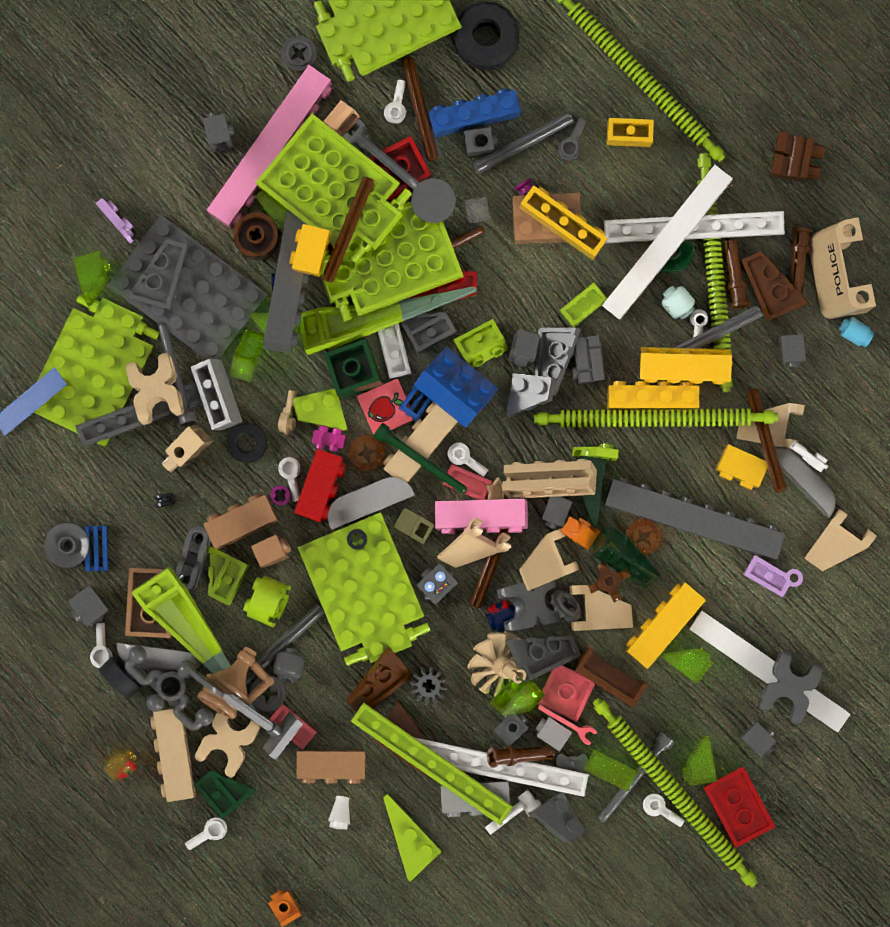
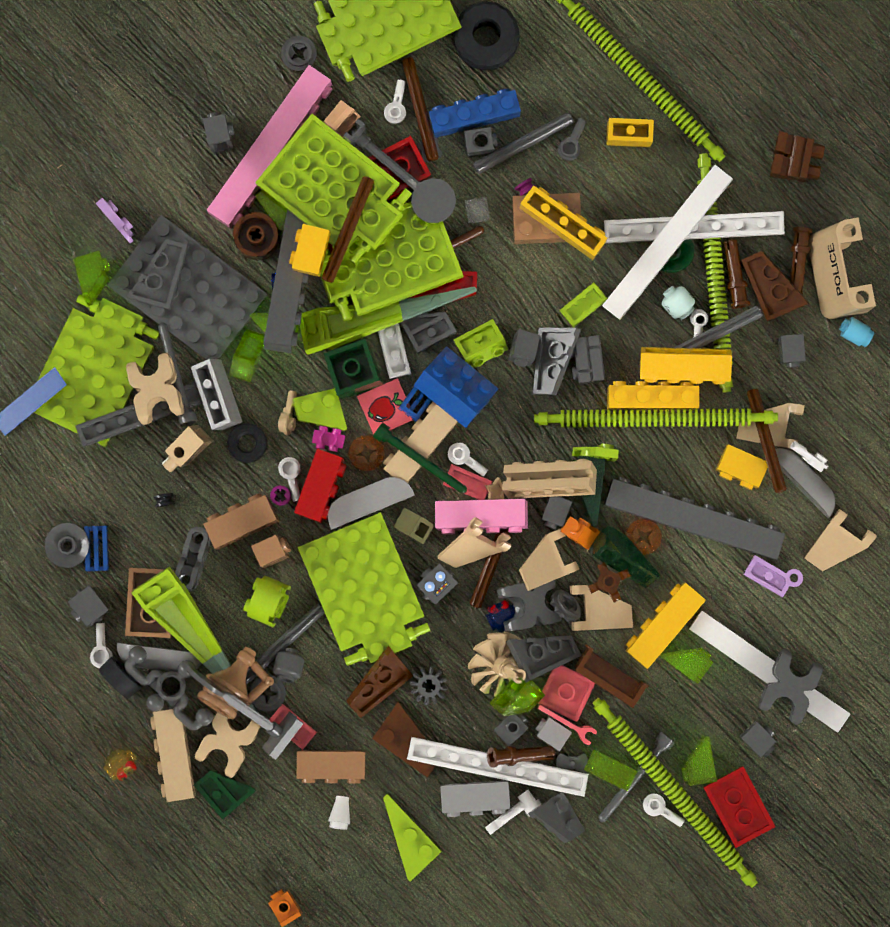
(214, 829): white plate -> none
(225, 575): lime wing -> none
(363, 537): black bush -> none
(432, 764): lime tile -> none
(529, 392): wing -> none

